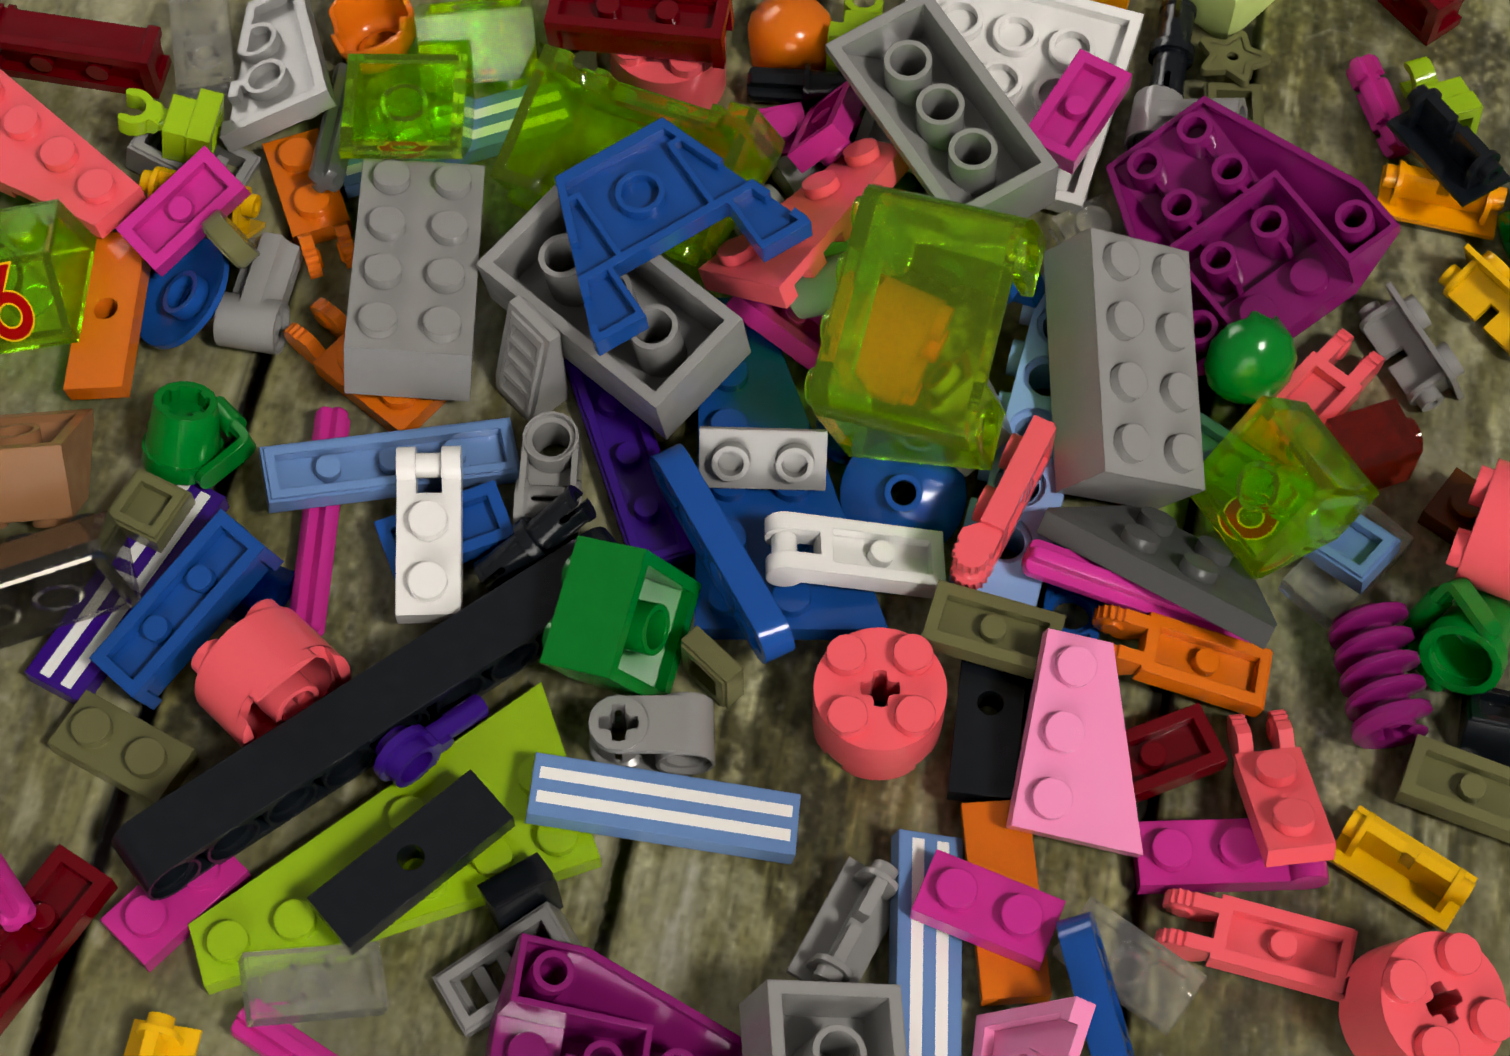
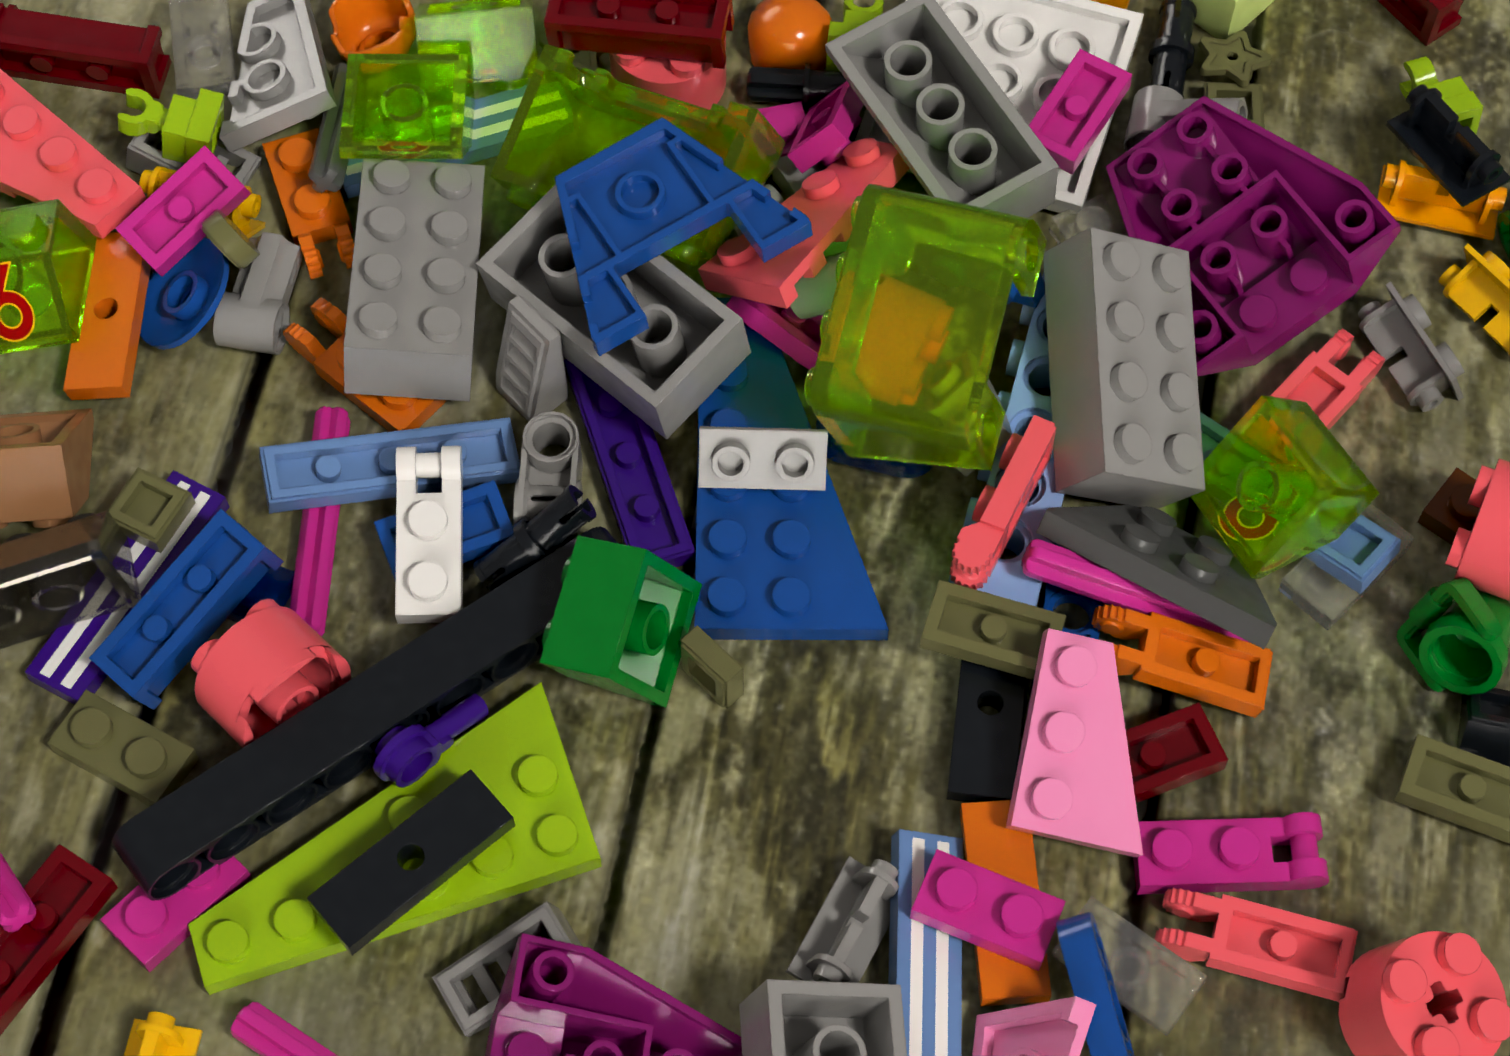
(185, 436): green piece -> none
(312, 984): clear plate -> none
(519, 891): black slope -> none
(661, 732): light grey piece -> none
(663, 808): medium blue tile -> none
(722, 554): blue beam -> none
(853, 554): white plate -> none
(887, 669): coral brick -> none
(938, 499): blue dish -> none
(1250, 359): green hair -> none
(1279, 794): coral hinge -> none
(1375, 675): magenta piece -> none
(1377, 102): dark pink axle -> none
(1380, 441): clear red brick -> none
(1402, 868): yellow hinge -> none

